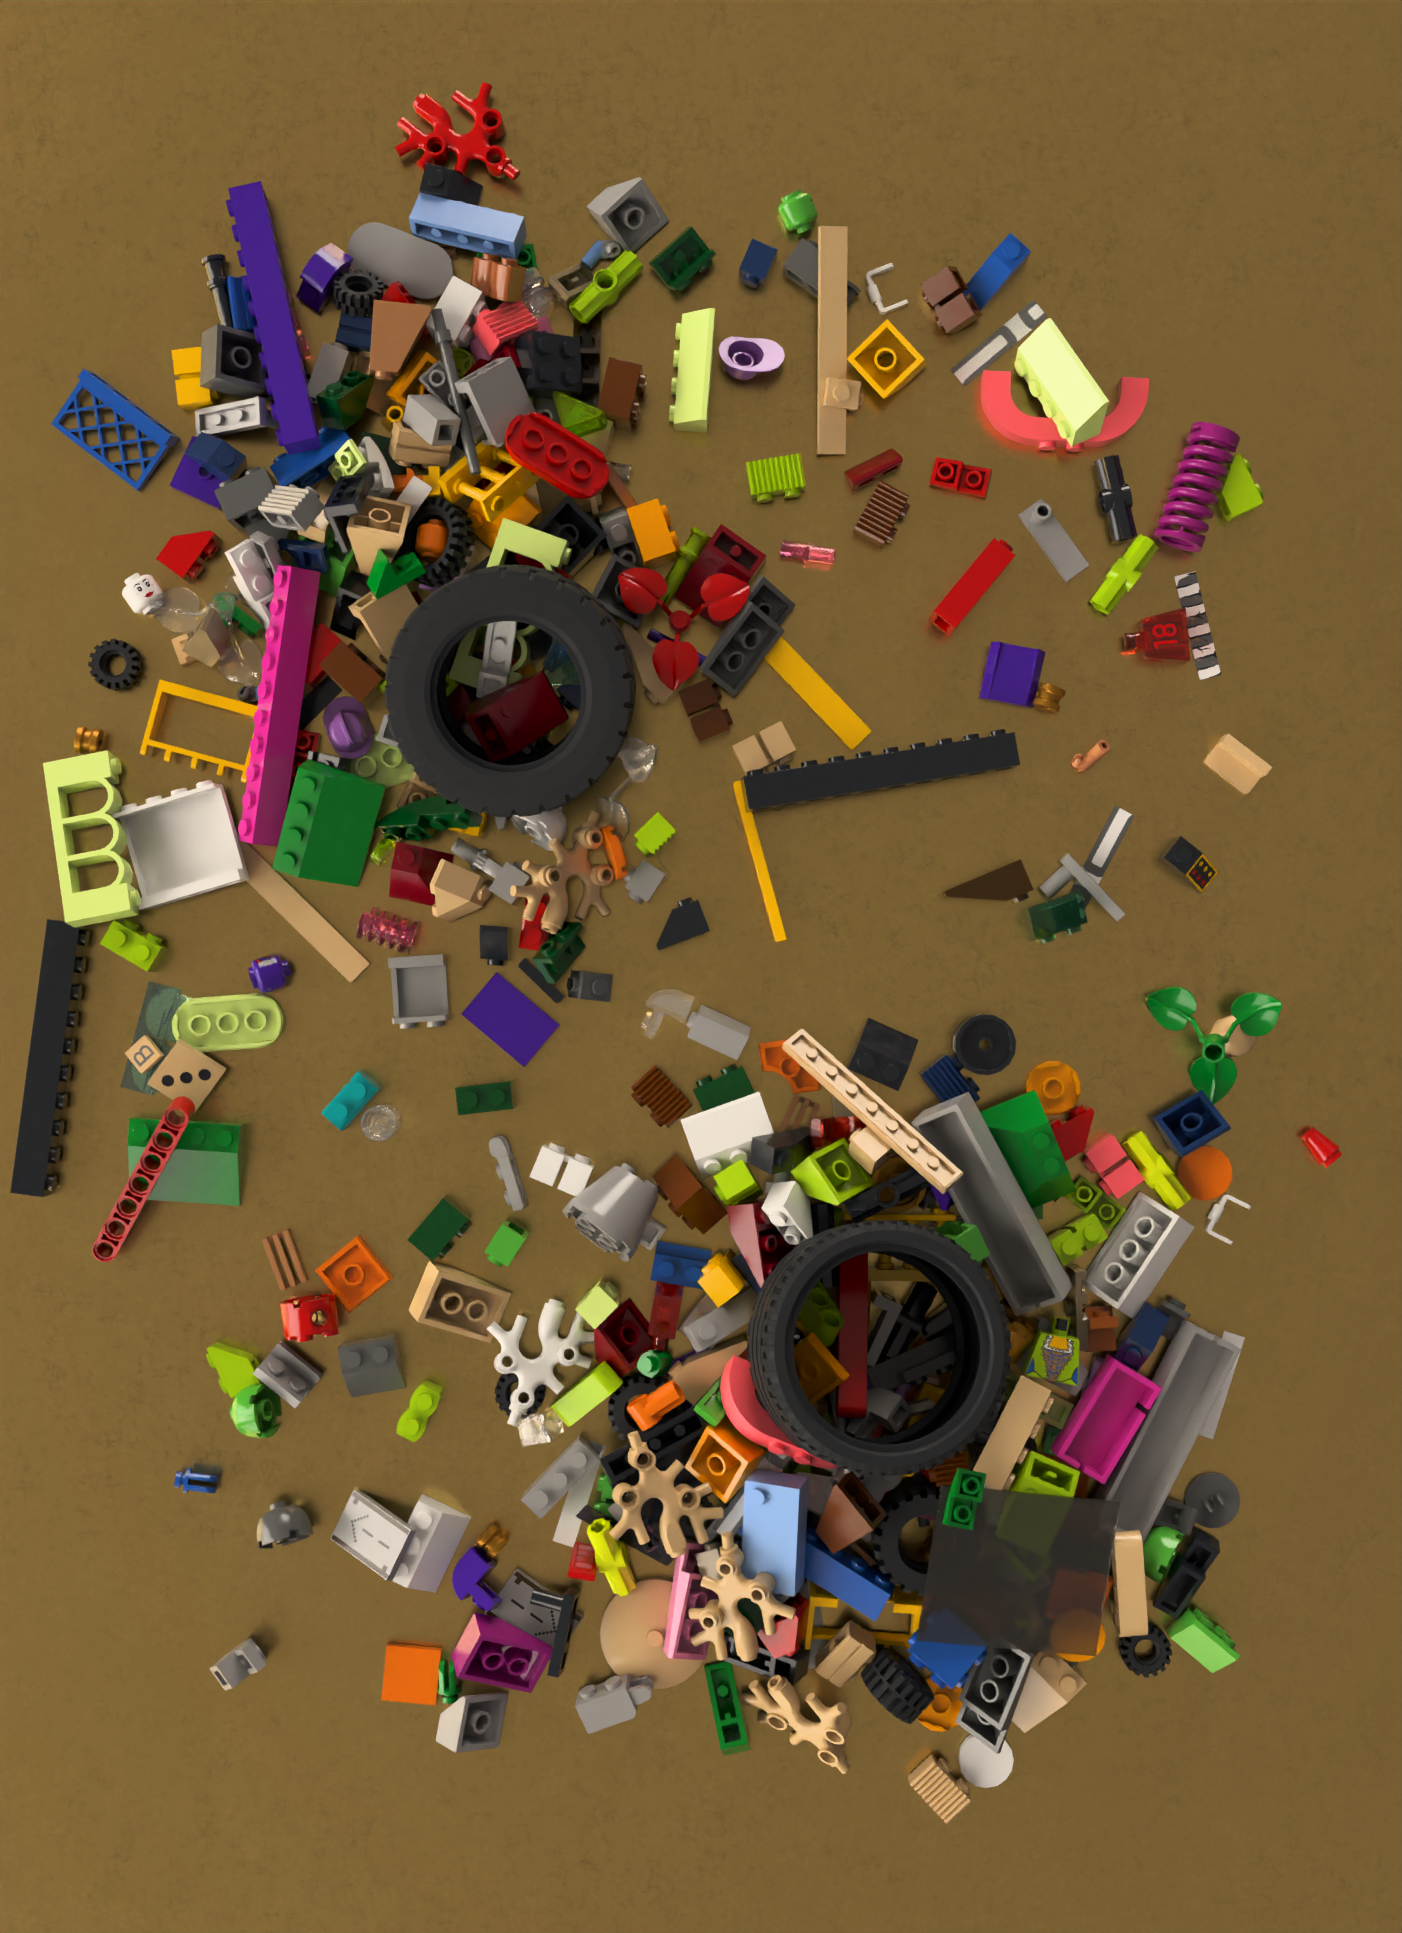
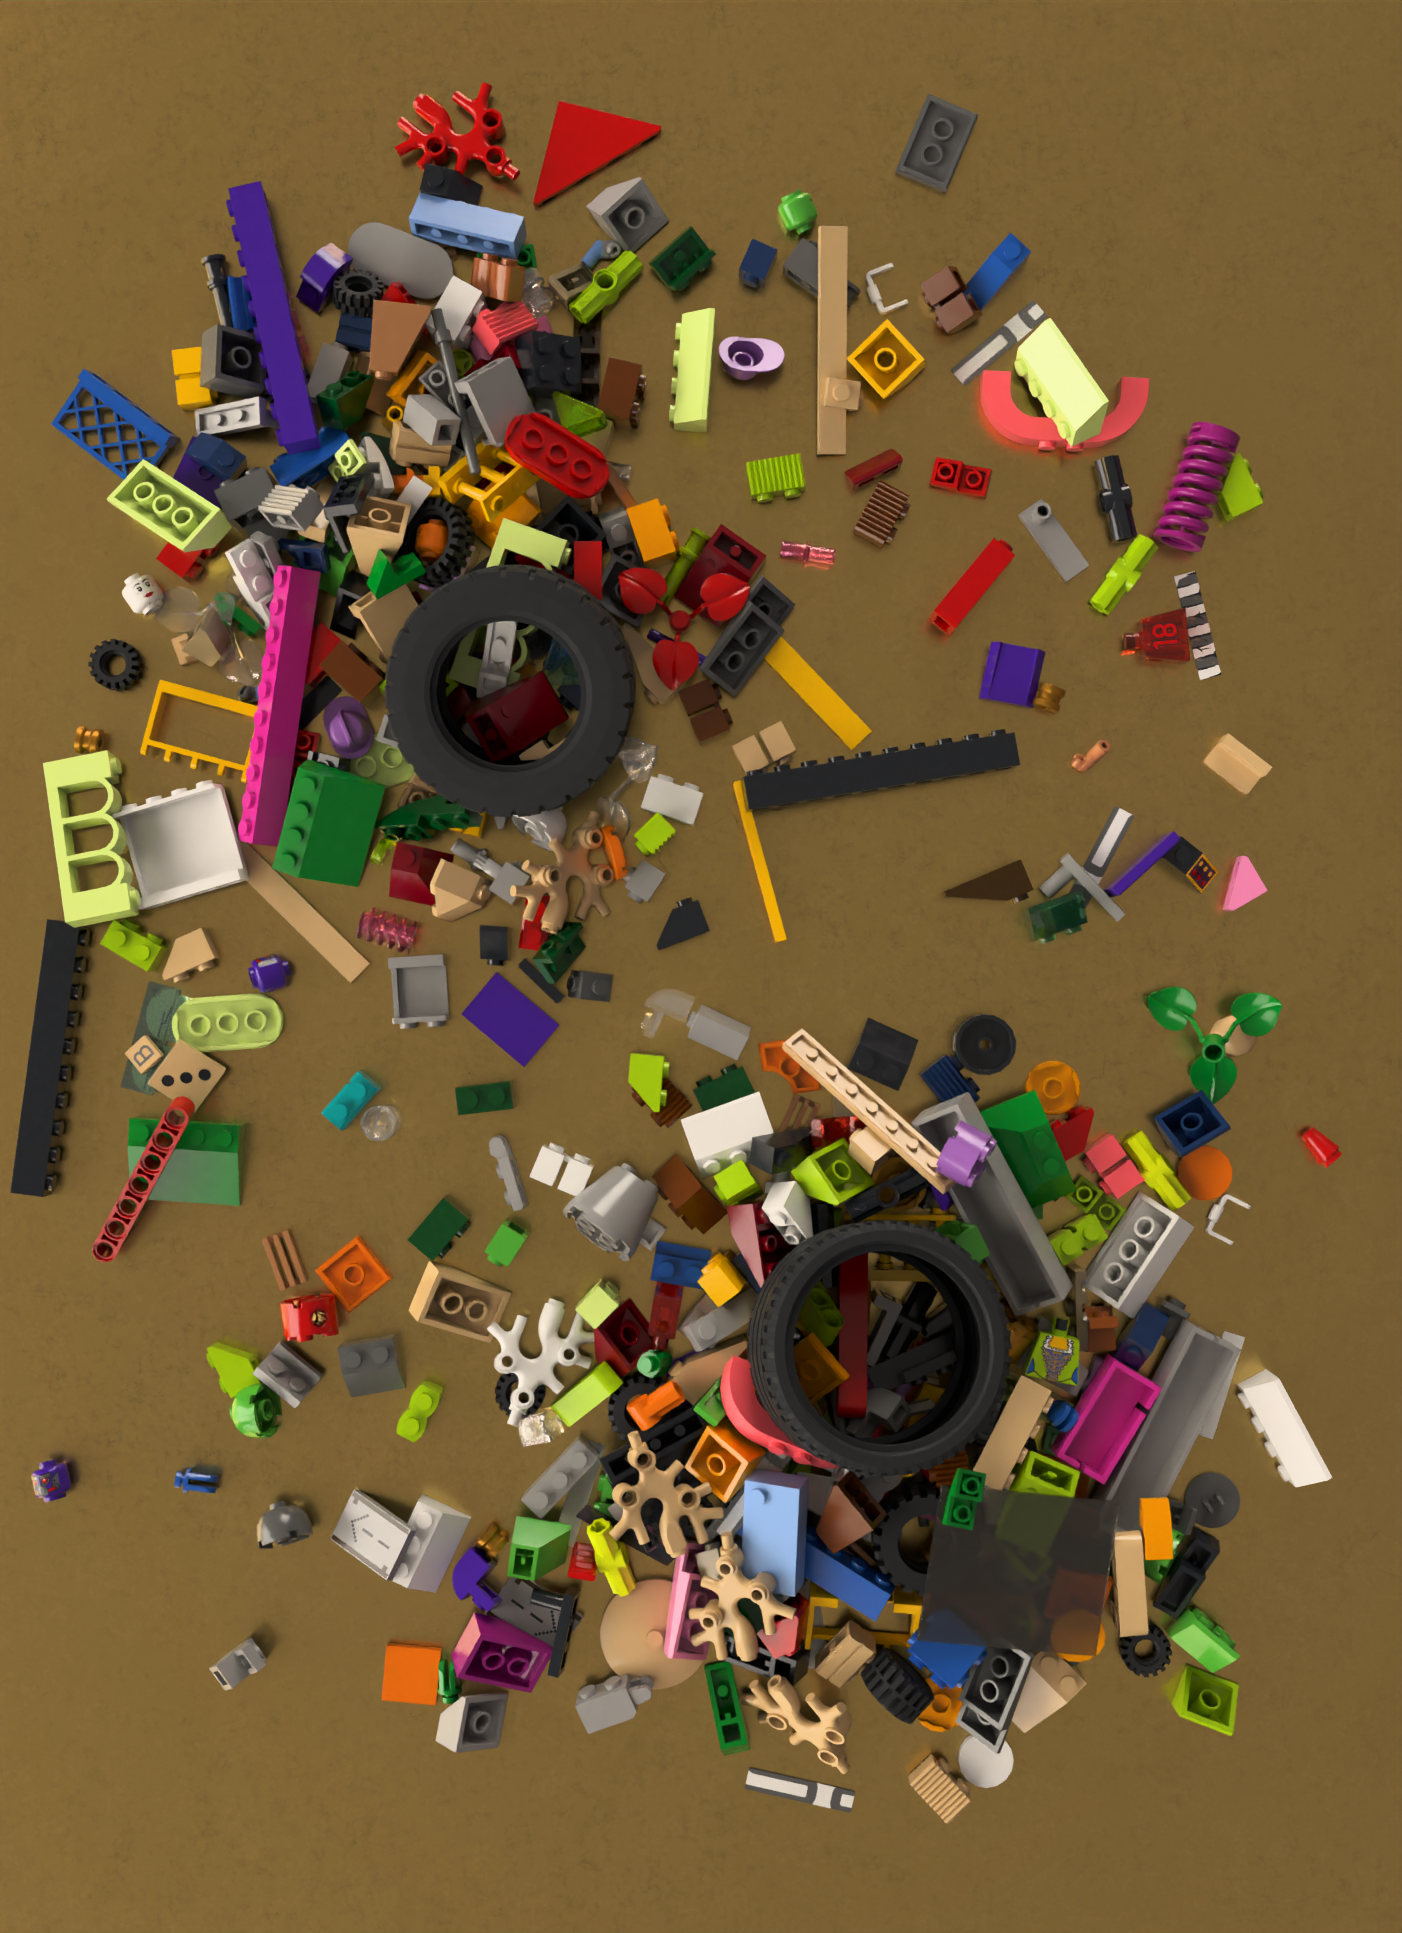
(51, 1481): none -> dark purple head
(170, 509): none -> yellowish green slope
(190, 953): none -> tan slope
(537, 1547): none -> bright green slope
(539, 750): none -> tan slope
(584, 143): none -> red tile
(589, 566): none -> red slope
(646, 1077): none -> lime slope
(672, 800): none -> white brick
(799, 1790): none -> sticker
(936, 143): none -> dark grey tile
(964, 1154): none -> medium lavender brick
(1062, 1415): none -> blue arm
(1142, 864): none -> dark purple tile
(1157, 1528): none -> light orange slope
(1206, 1700): none -> lime slope
(1243, 885): none -> bright pink slope
(1283, 1429): none -> white slope

